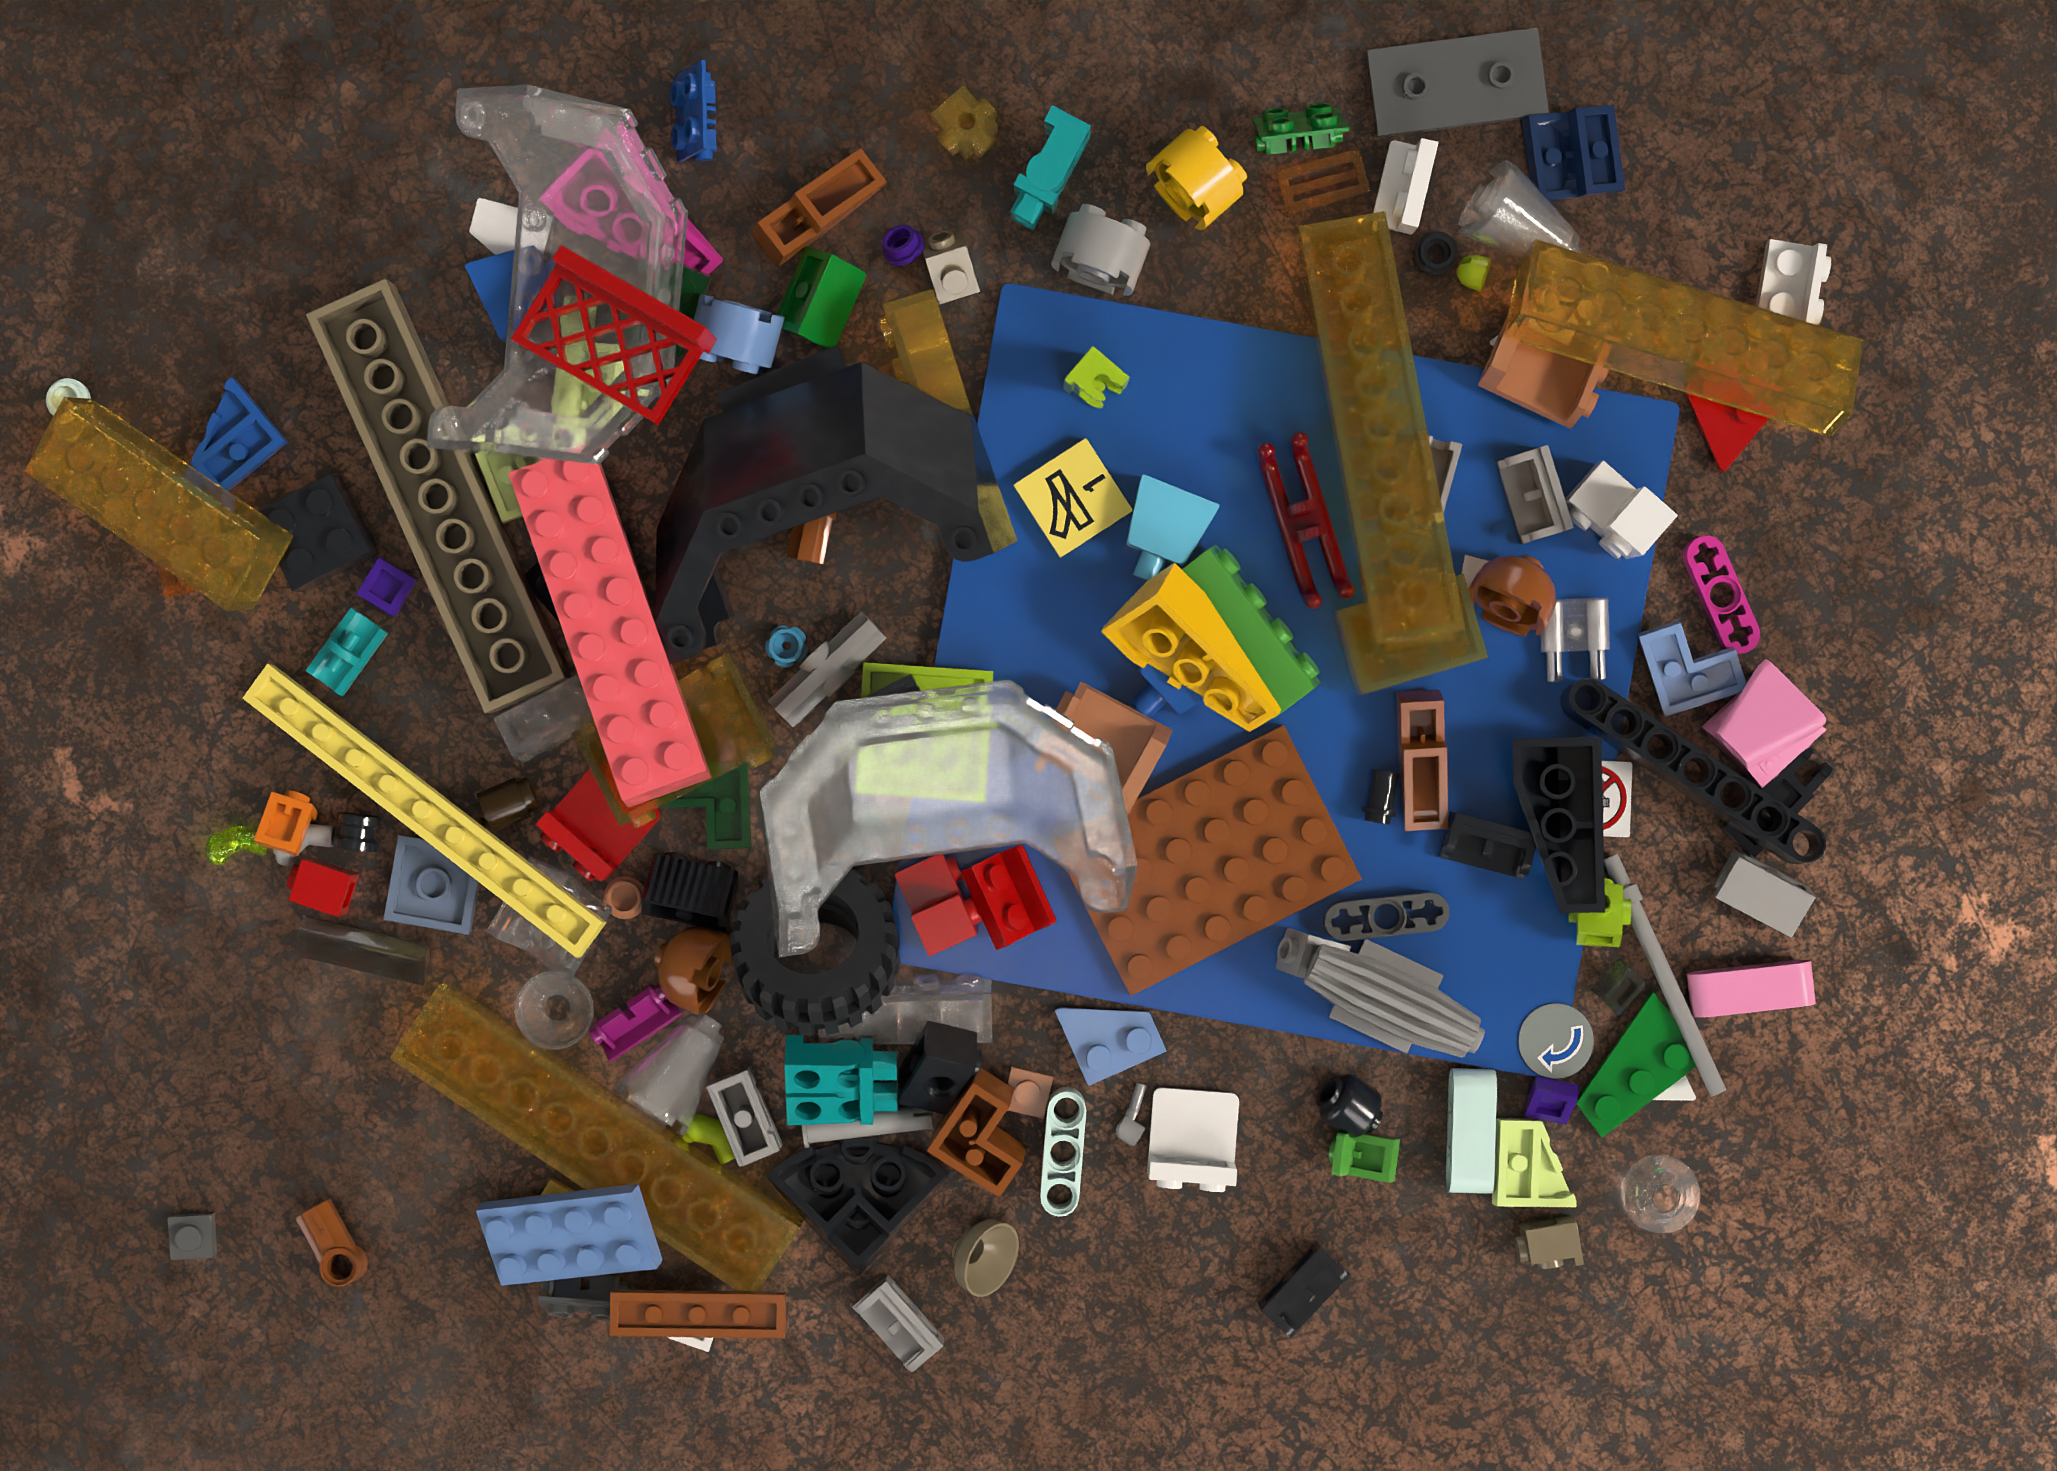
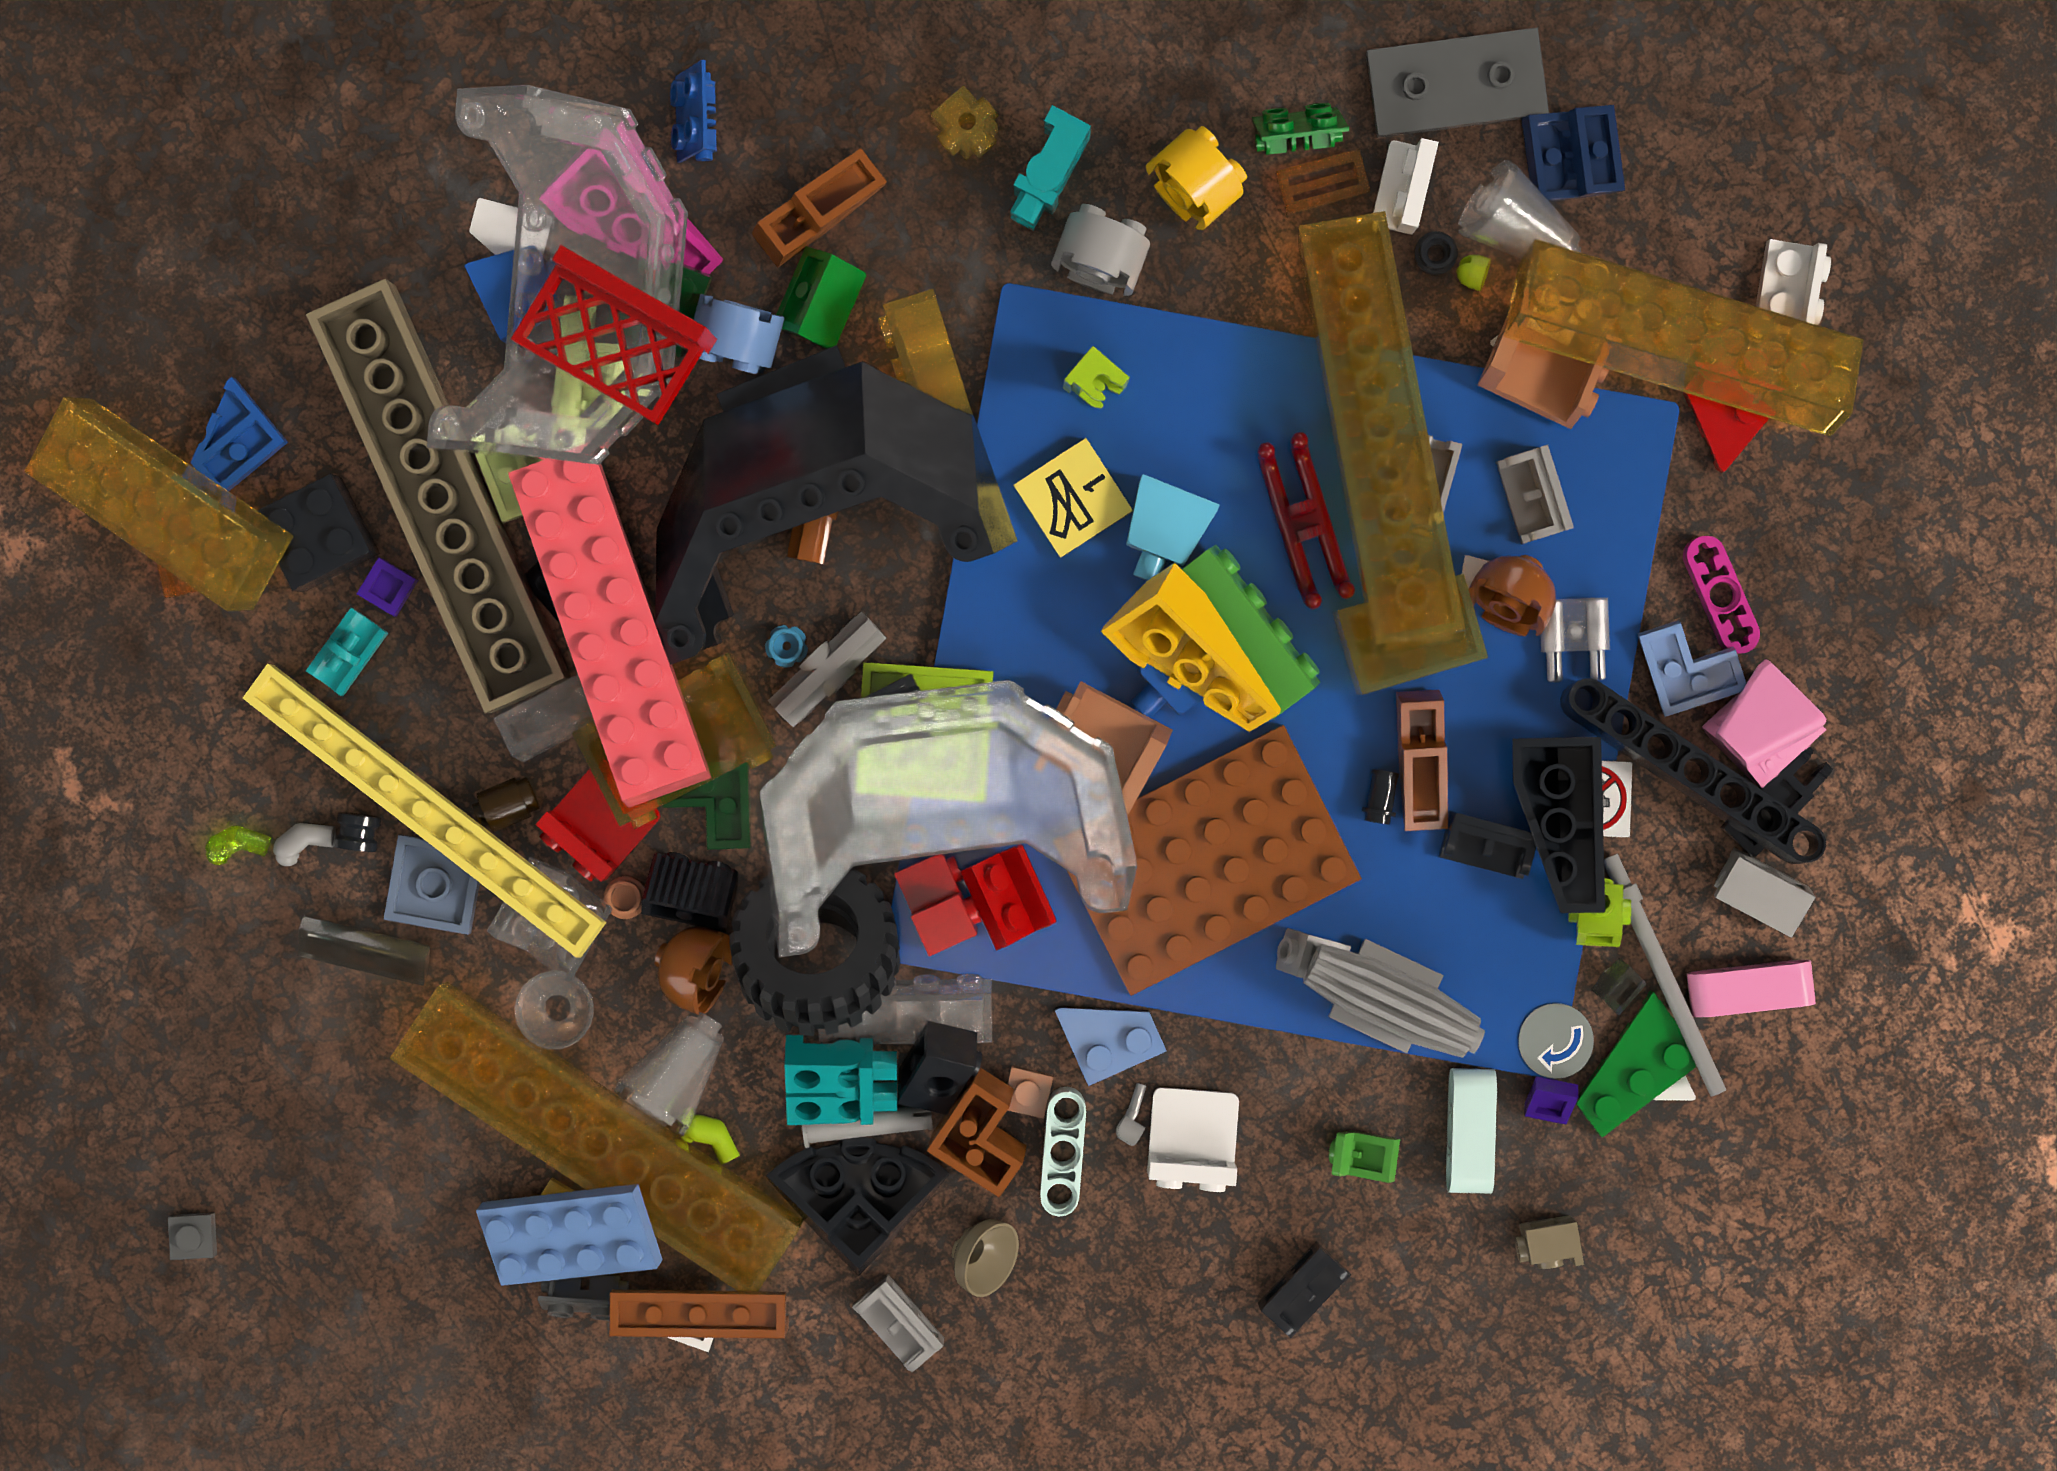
(64, 388): light aqua plate -> none
(285, 822): orange bracket -> none
(322, 886): red brick -> none
(328, 1239): dark orange piece -> none
(626, 1029): magenta hinge -> none
(744, 1116): light grey brick -> none
(902, 245): dark purple plate -> none
(950, 266): bracket -> none
(1350, 1105): black head -> none
(1417, 901): dark grey beam -> none
(1526, 1167): yellowish green wing -> none
(1619, 513): white brick -> none
(1643, 1181): clear piece -> none

